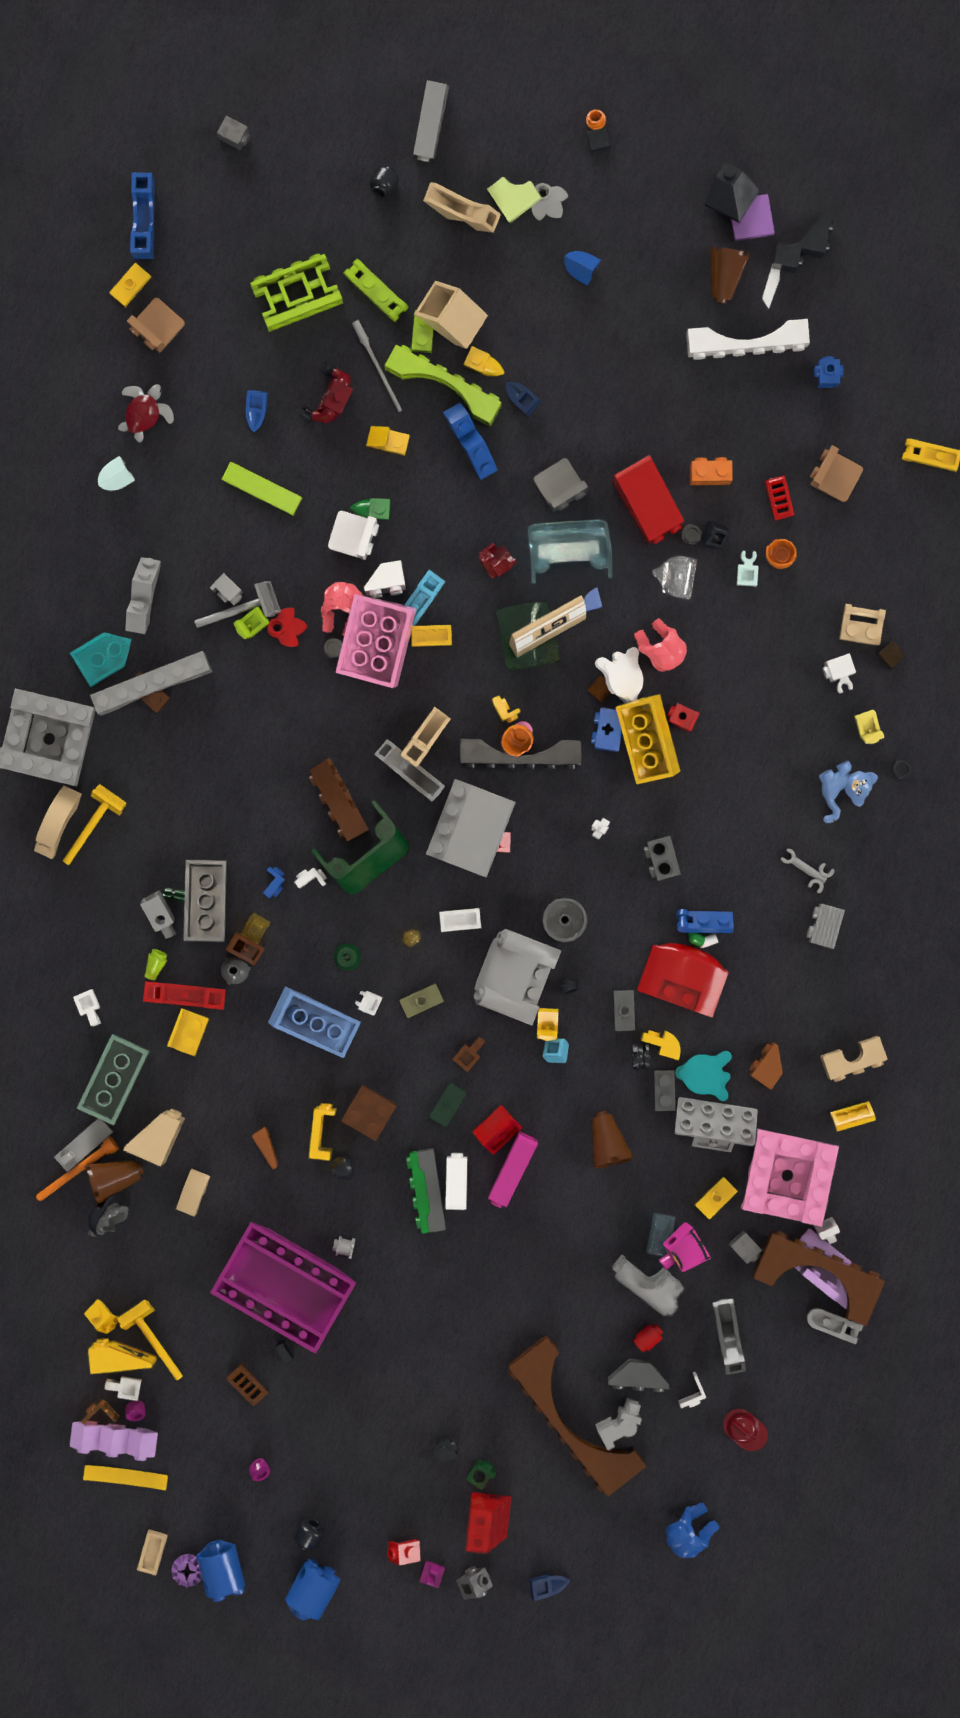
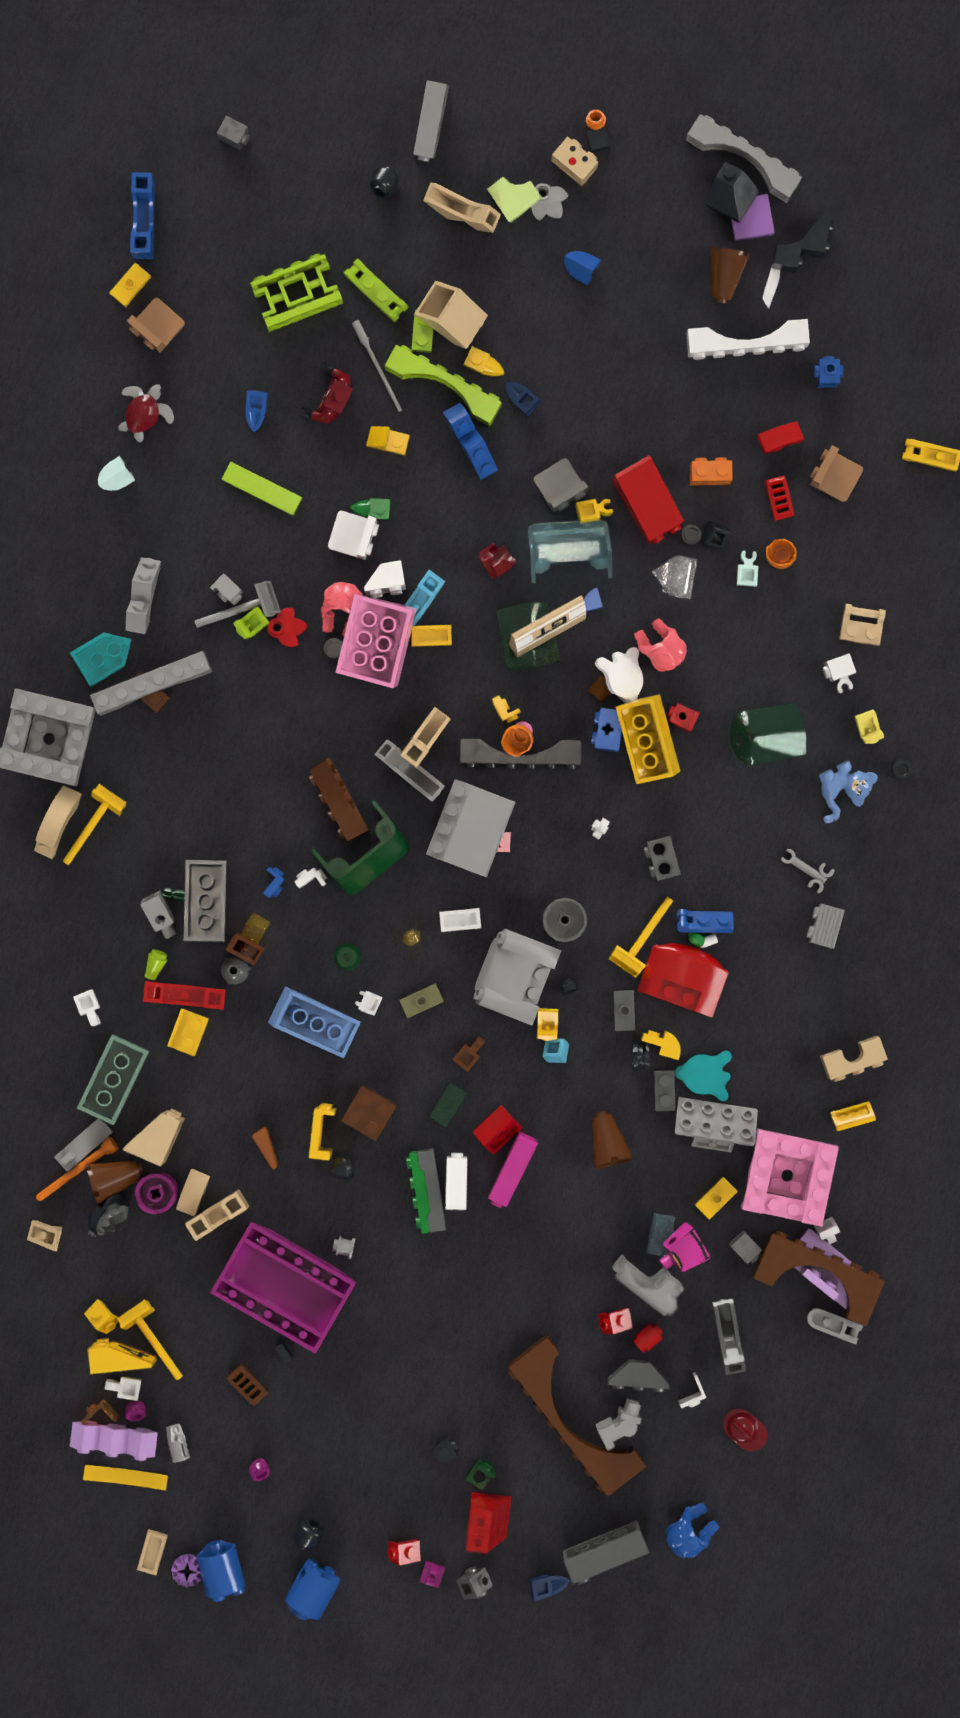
(44, 1235): none -> tan slope
(145, 1194): none -> magenta brick
(177, 1443): none -> light grey hinge
(217, 1215): none -> tan arch
(575, 160): none -> tan brick
(590, 510): none -> yellow plate
(605, 1552): none -> dark grey brick
(615, 1321): none -> bracket
(627, 959): none -> yellow piece
(709, 136): none -> light grey arch
(769, 1067): dark orange slope -> none
(777, 734): none -> clear green piece
(781, 436): none -> red slope
(891, 655): dark brown slope -> none

